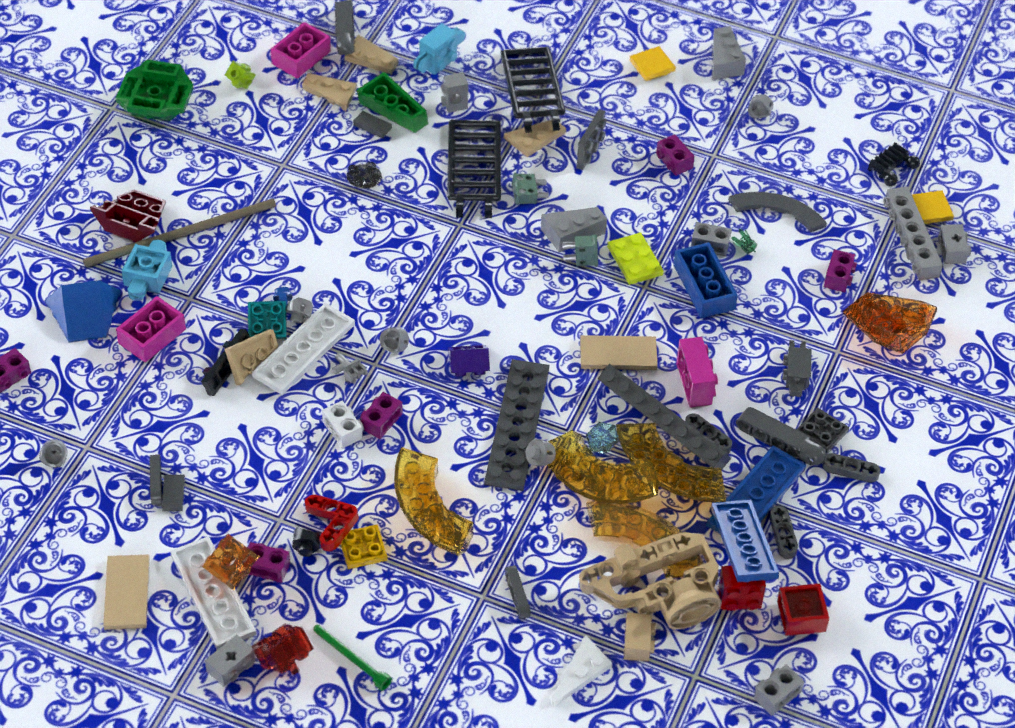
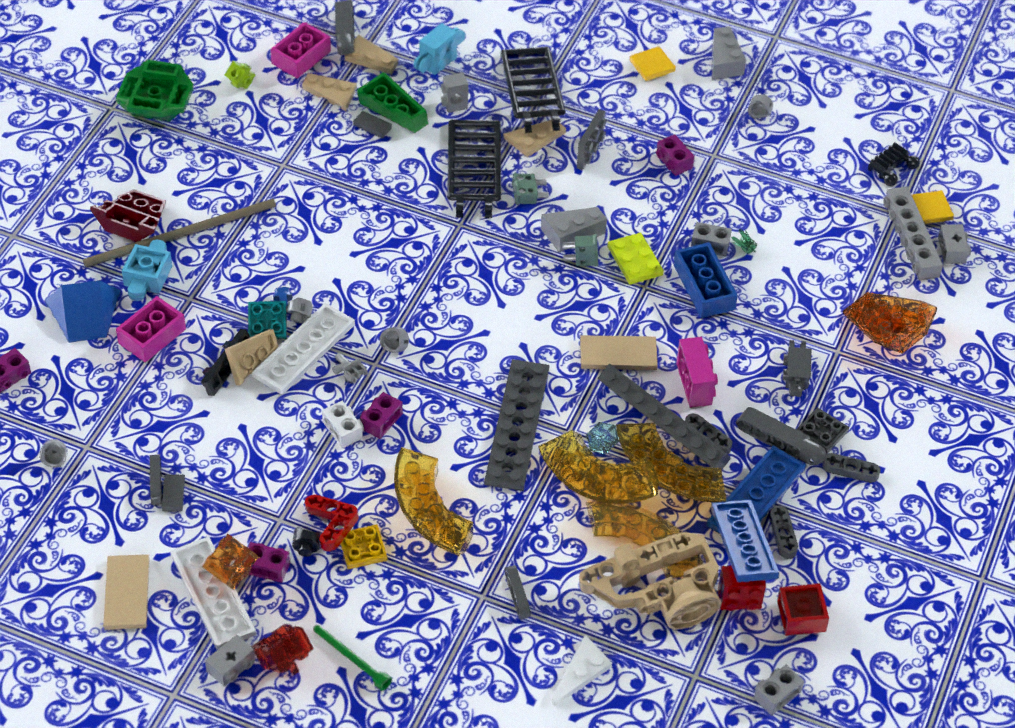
(364, 175): clear smoke dish -> none
(469, 359): dark purple slope -> none
(537, 453): light grey piece -> none
(638, 637): tan brick -> none
(781, 204): dark grey tile -> none
(839, 271): magenta brick -> none

